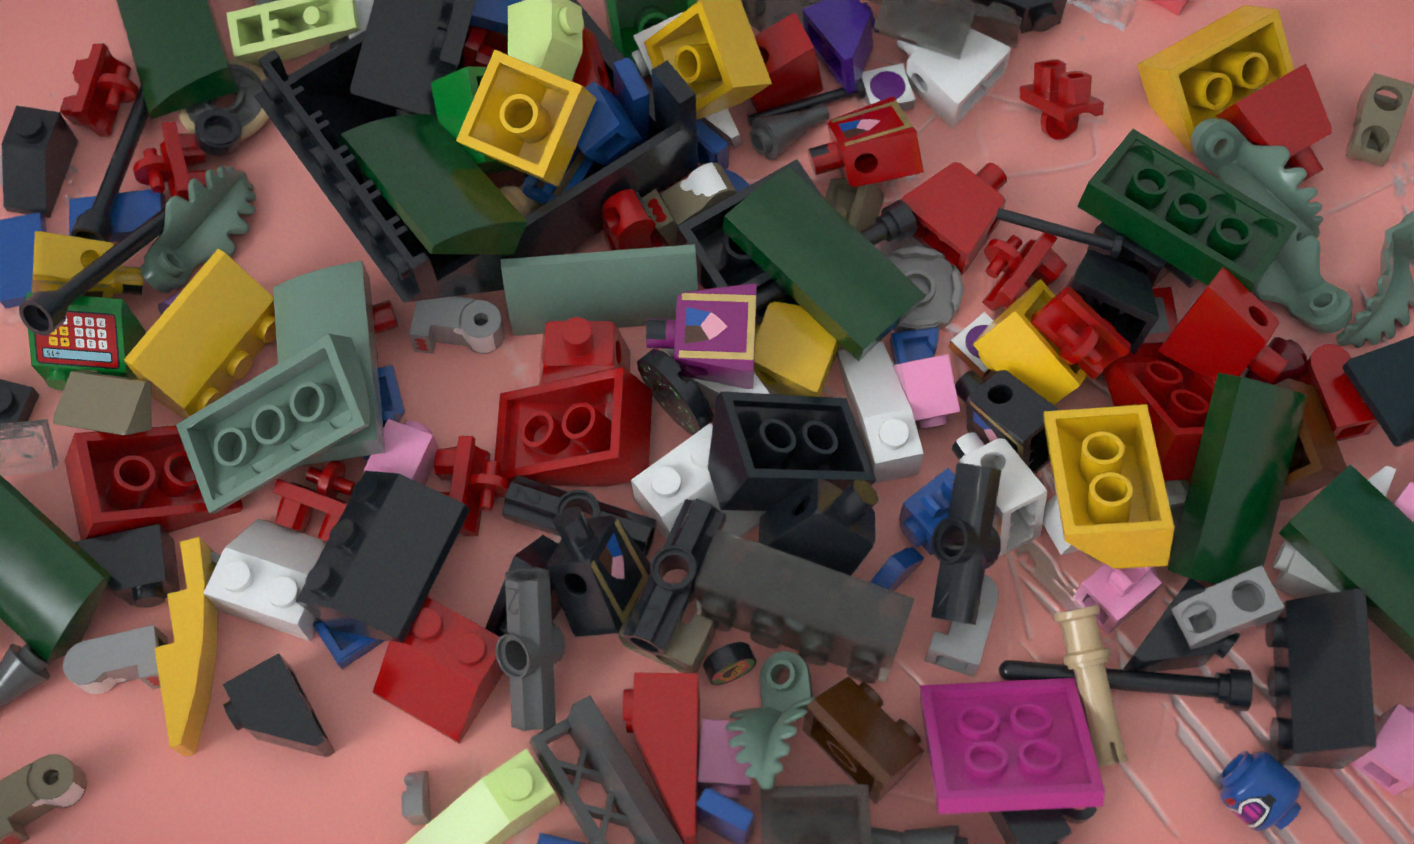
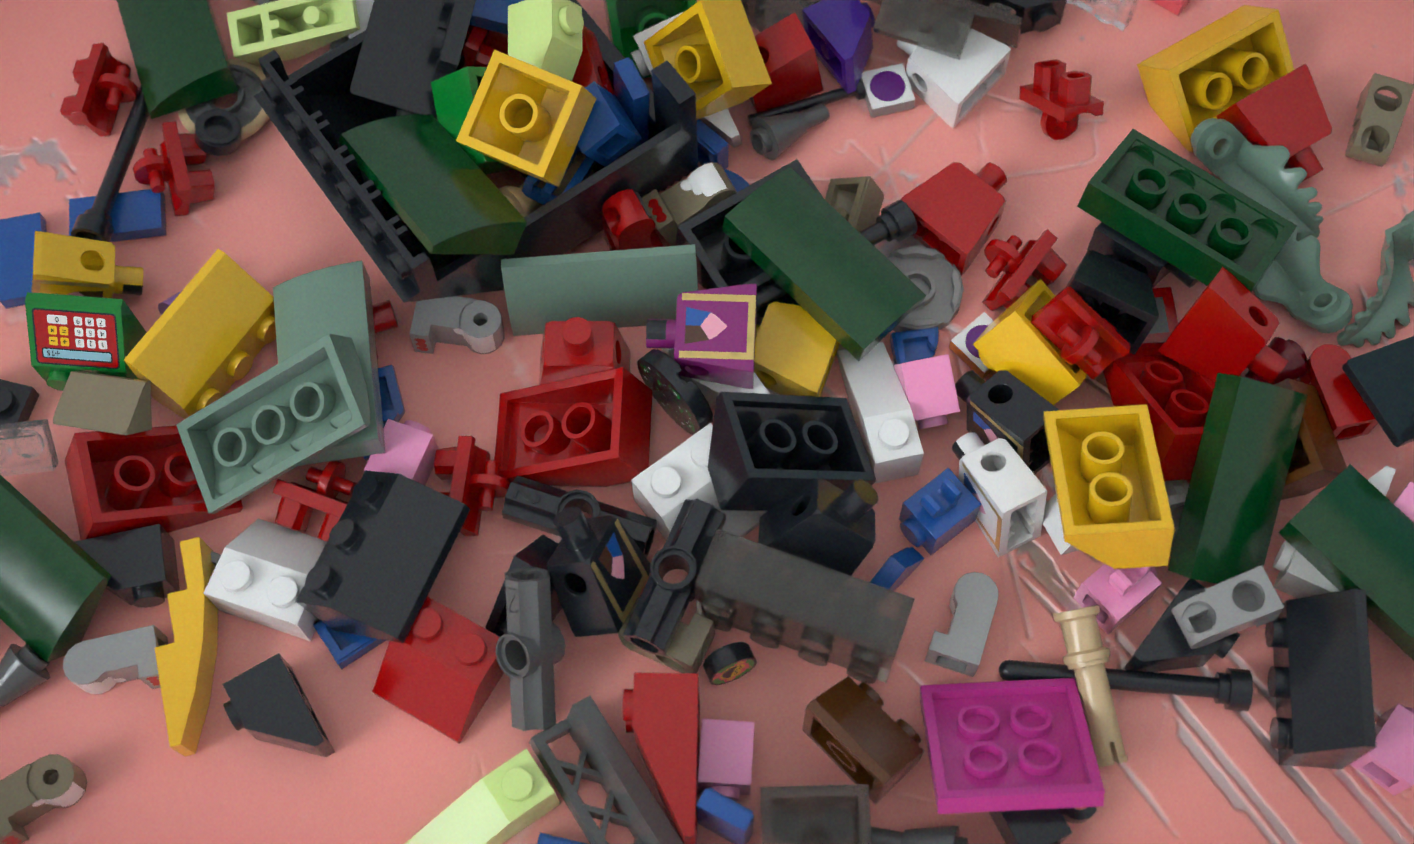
(35, 160): black slope -> none
(48, 309): black piece -> none
(199, 227): sand green plant -> none
(416, 799): light grey tile -> none
(769, 726): sand green plant -> none
(870, 145): red torso -> none
(966, 543): black piece -> none
(1114, 246): black piece -> none
(1260, 790): blue head -> none

